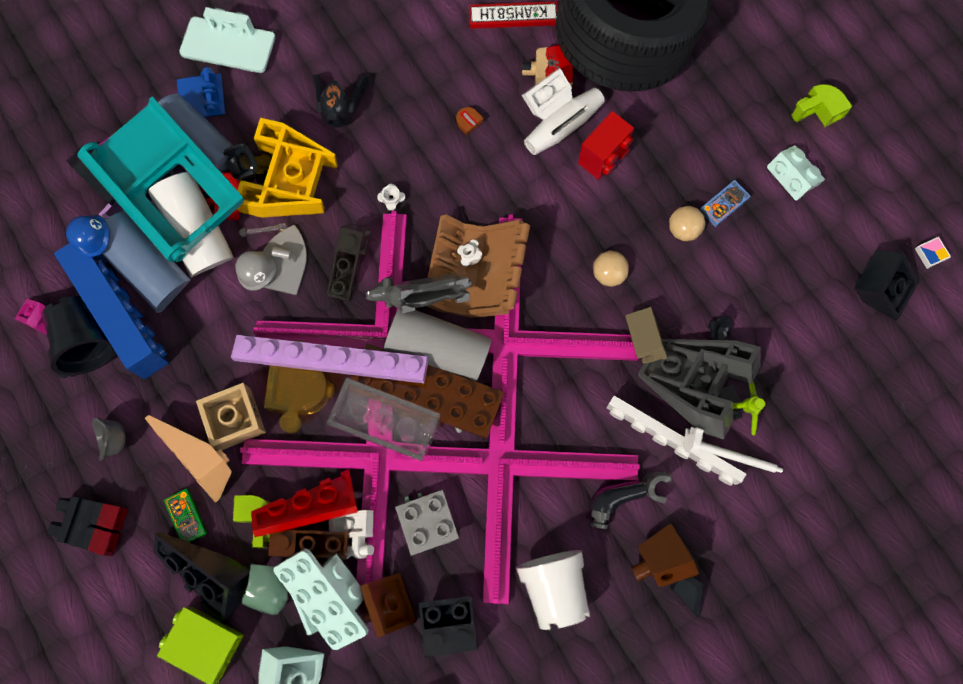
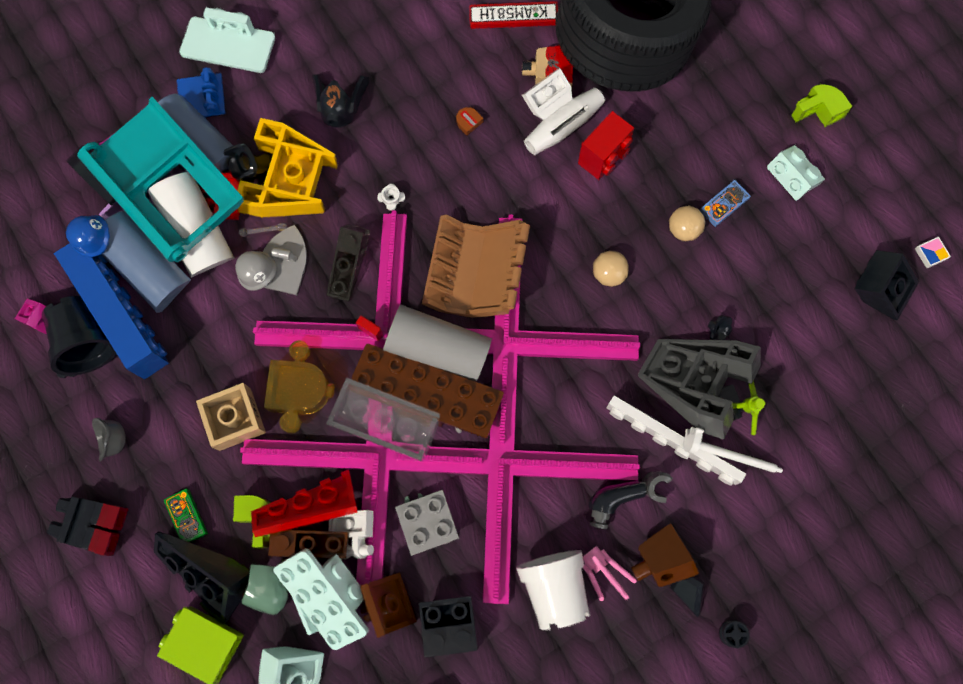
(197, 456): light nougat wedge -> none
(330, 358): lavender plate -> none
(369, 328): none -> red tile
(420, 292): dark grey animal -> none
(474, 257): white plate -> none
(596, 561): none -> bright pink plant
(646, 335): dark tan hinge -> none
(739, 633): none -> black wheel

